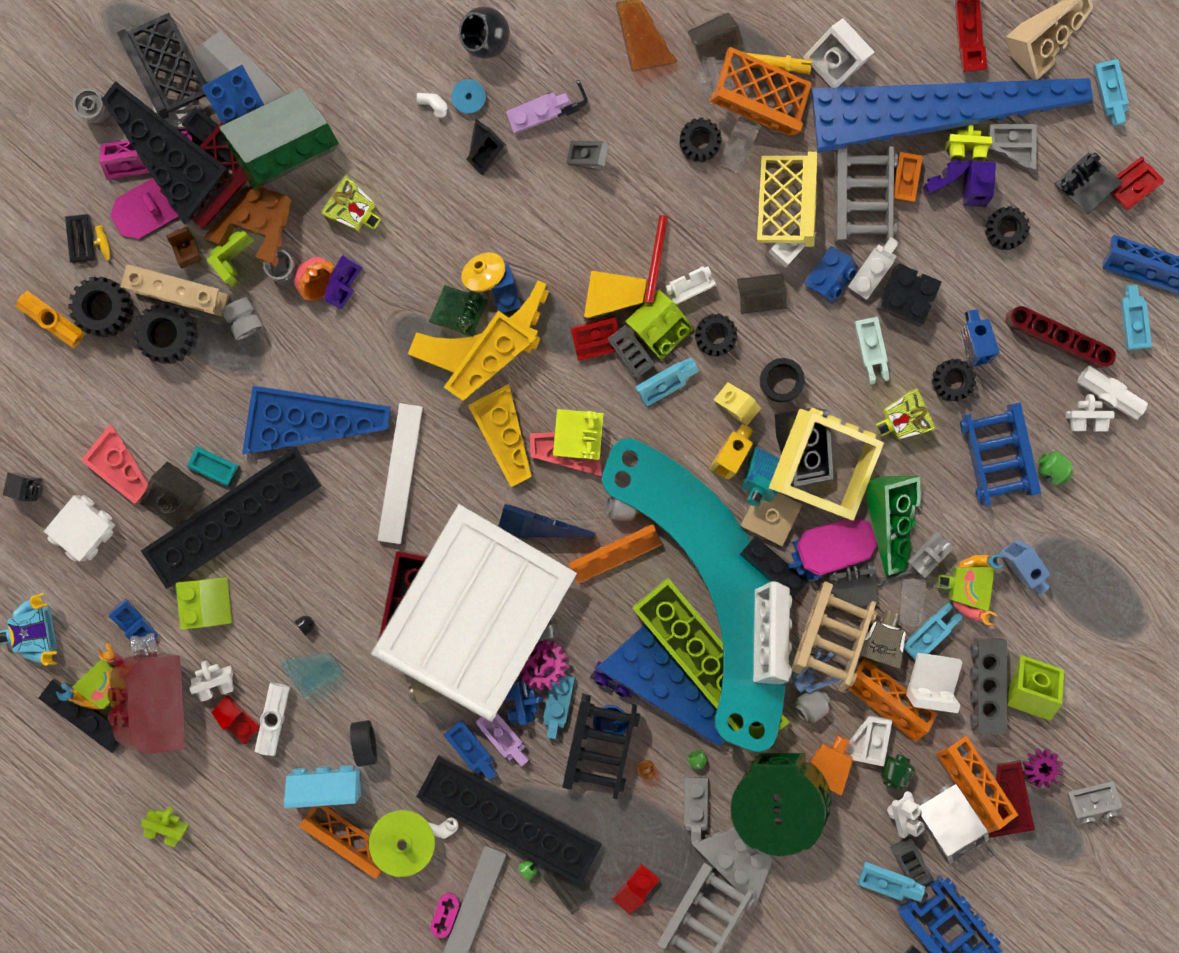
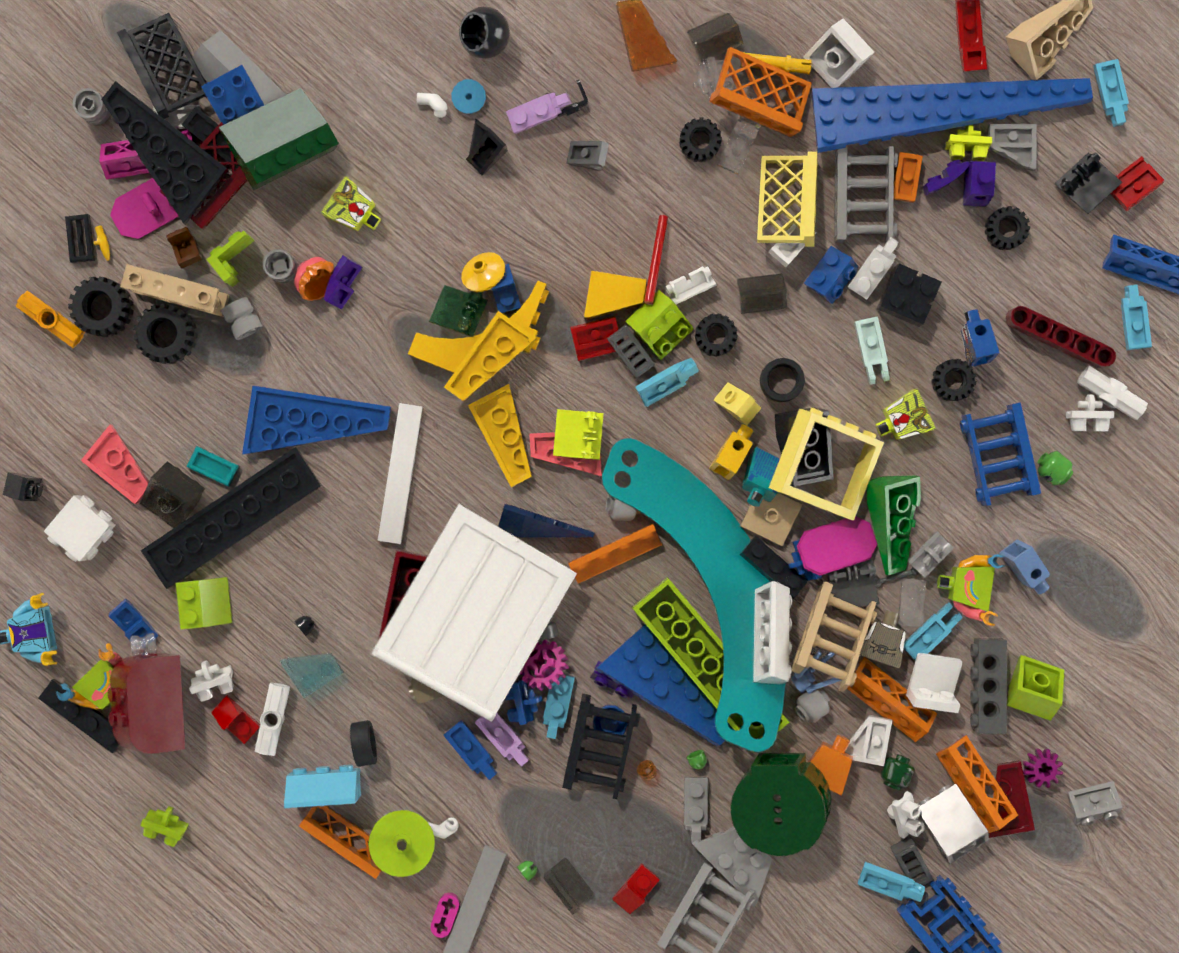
(259, 213): dark orange wing -> none
(509, 820): black plate -> none

